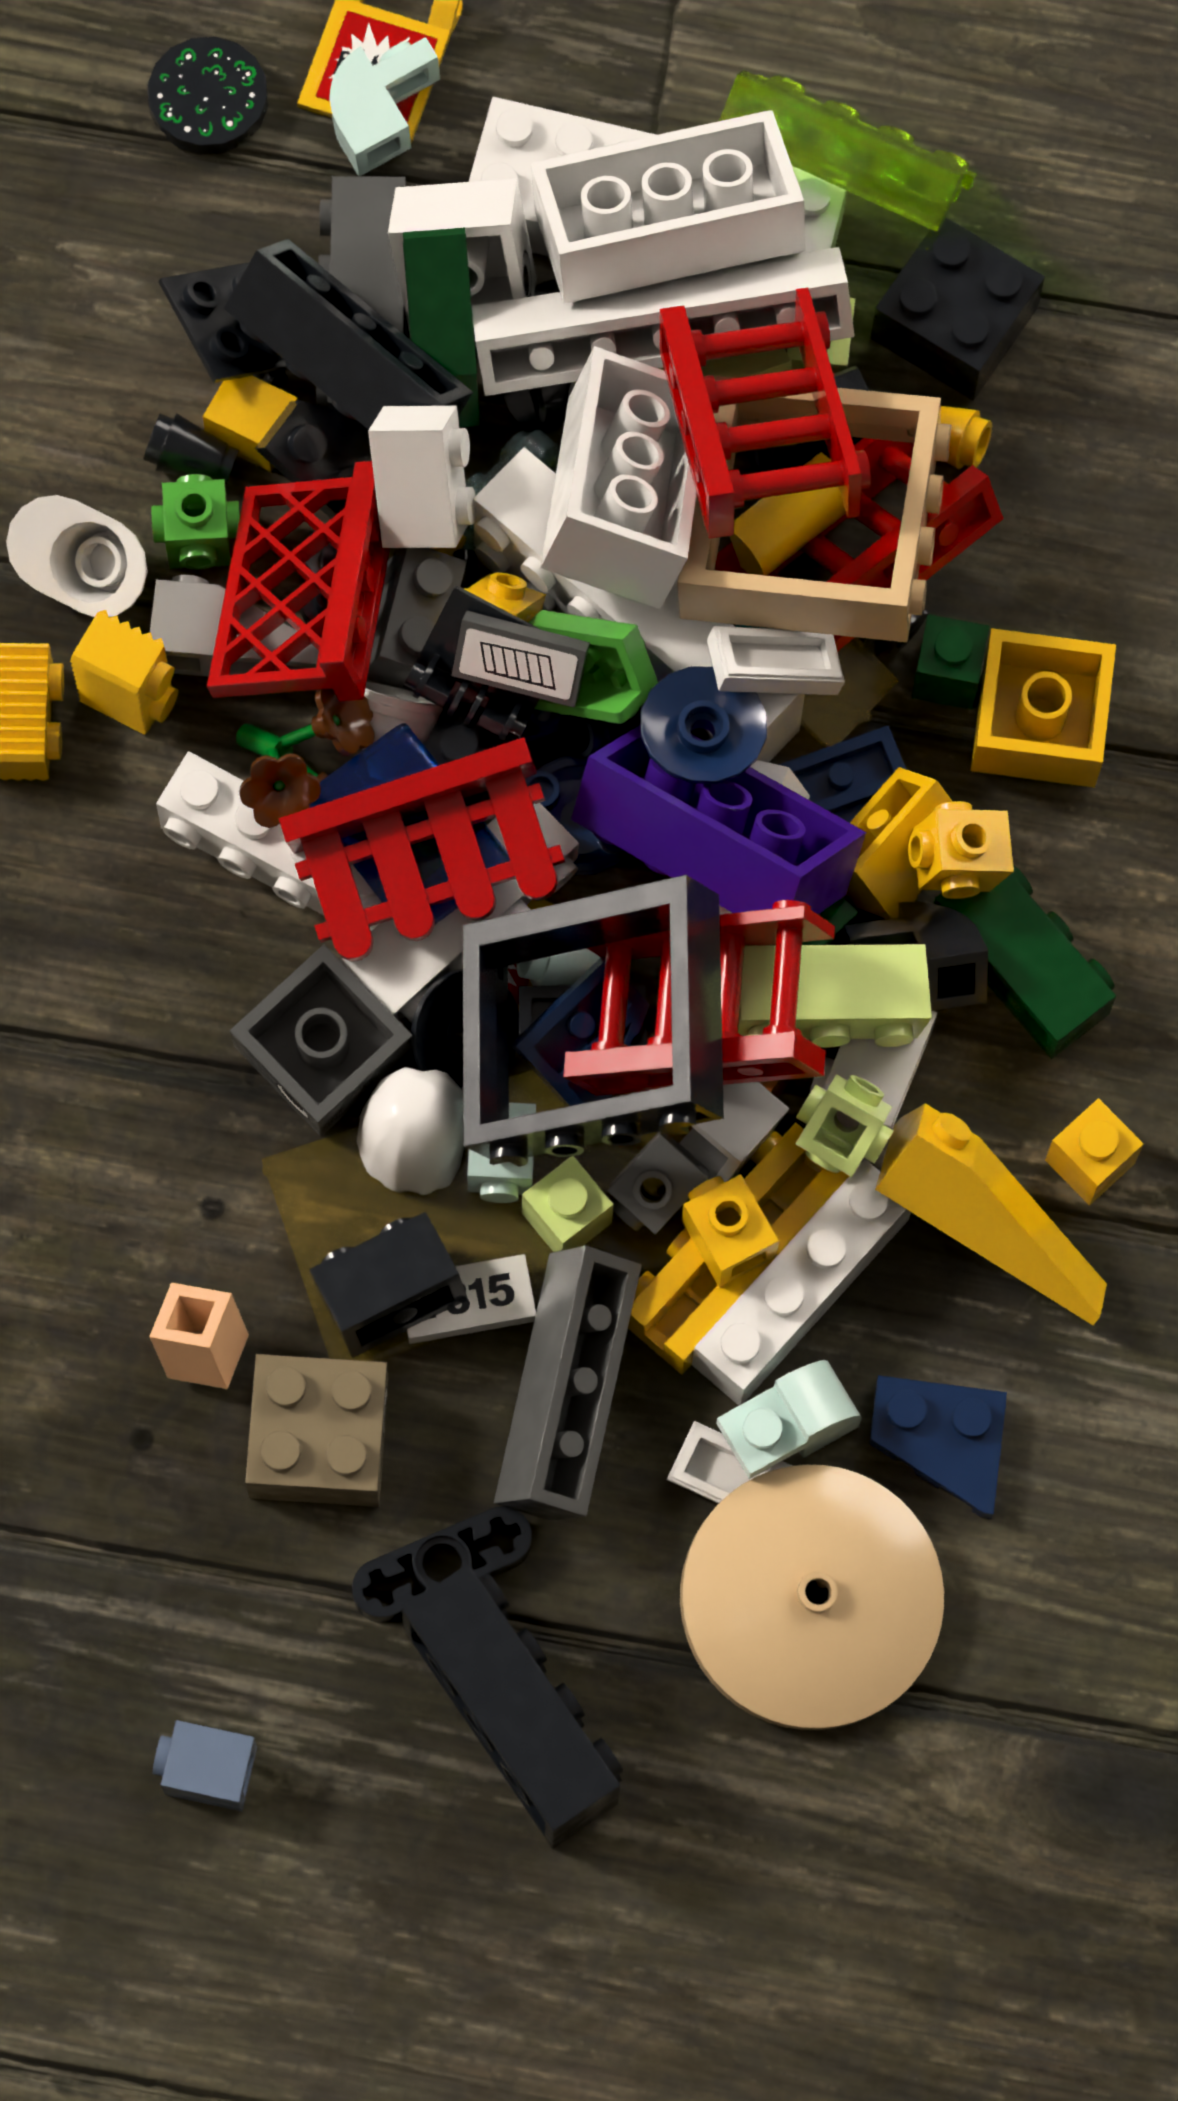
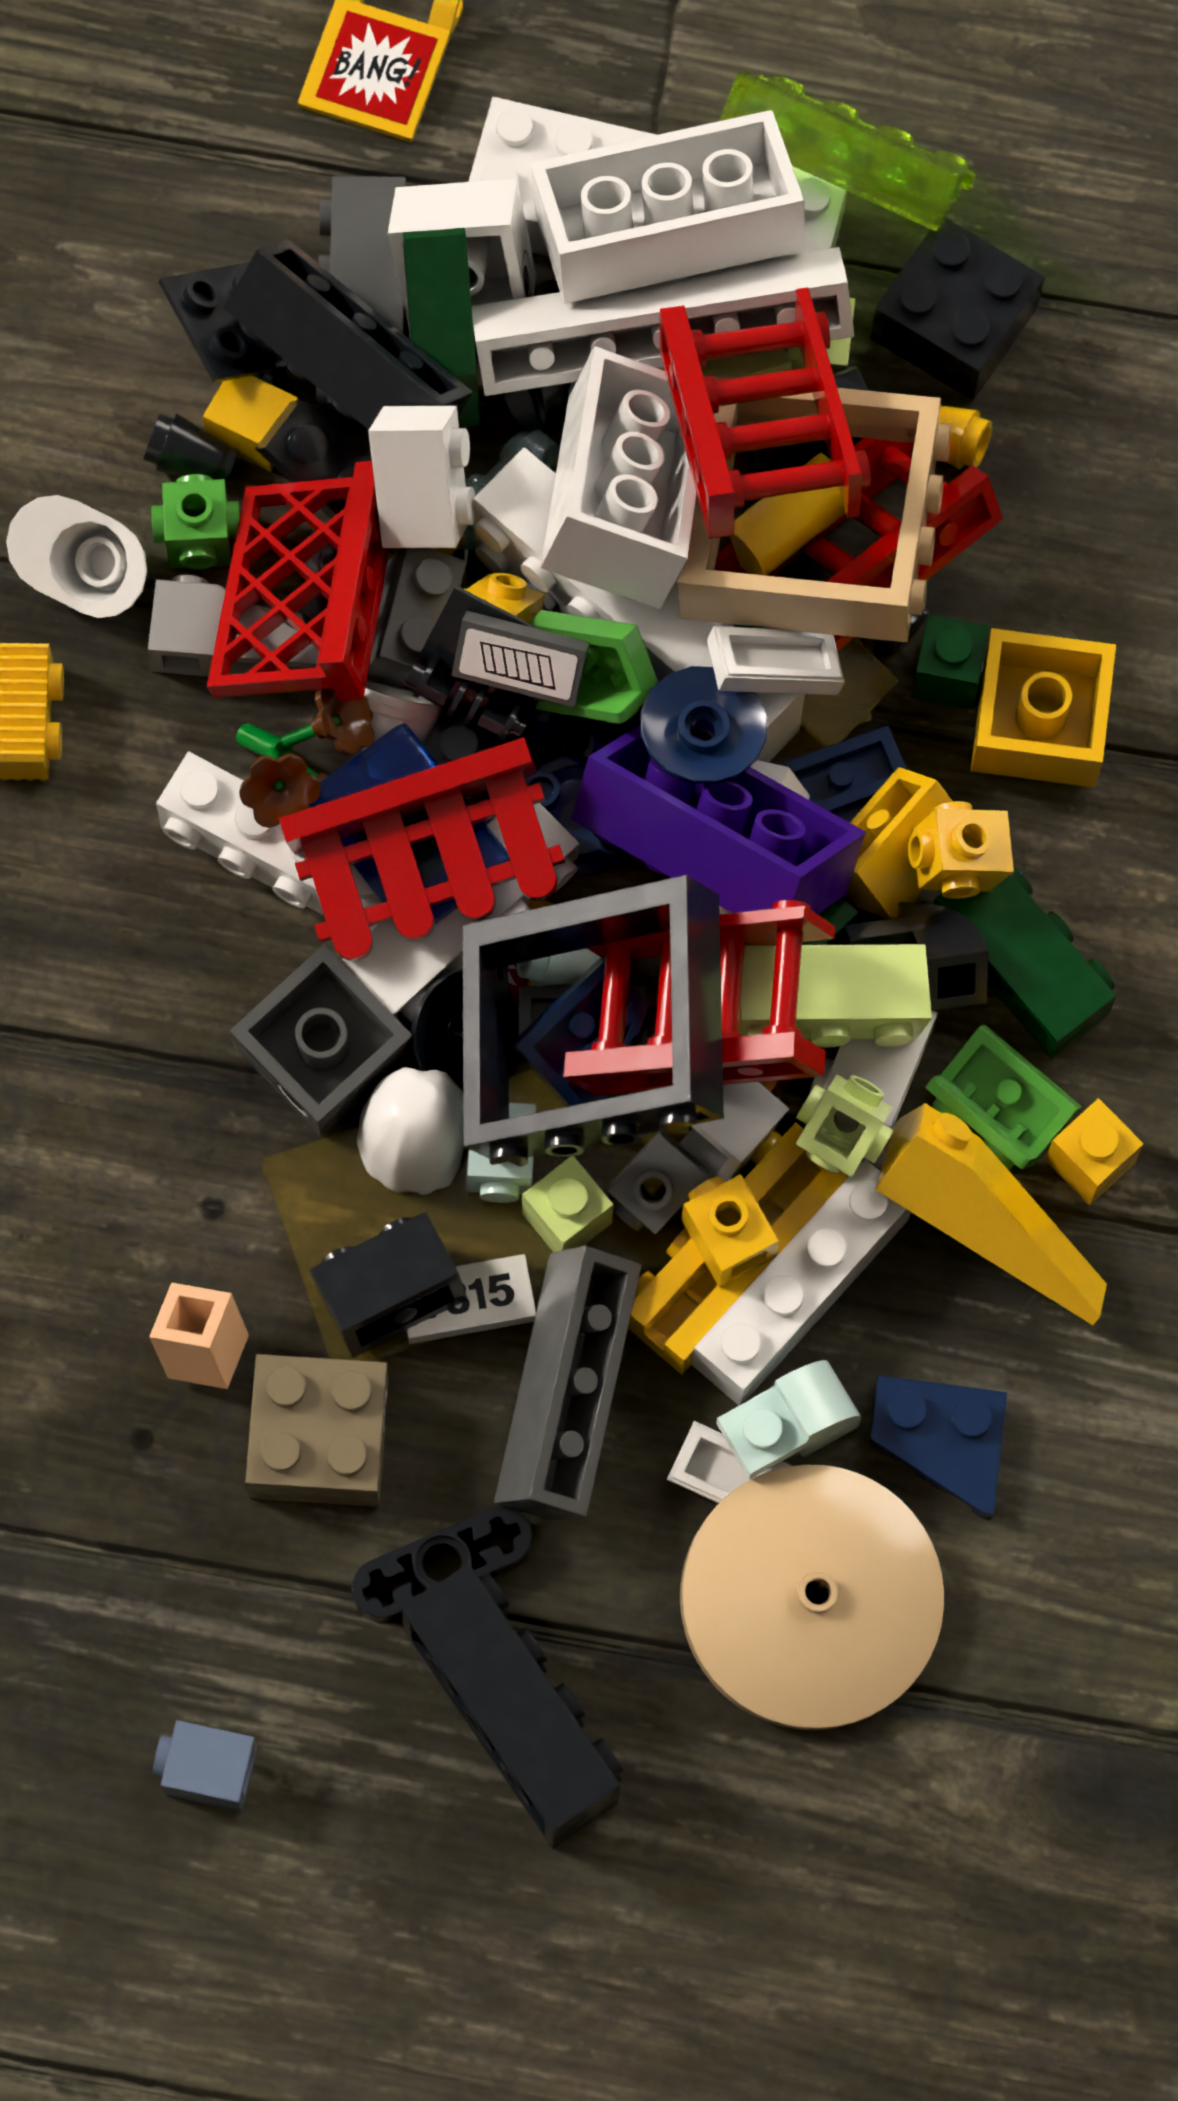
(123, 673): yellow brick -> none
(207, 95): black tile -> none
(366, 100): light aqua brick -> none
(1003, 1099): none -> bright green bracket

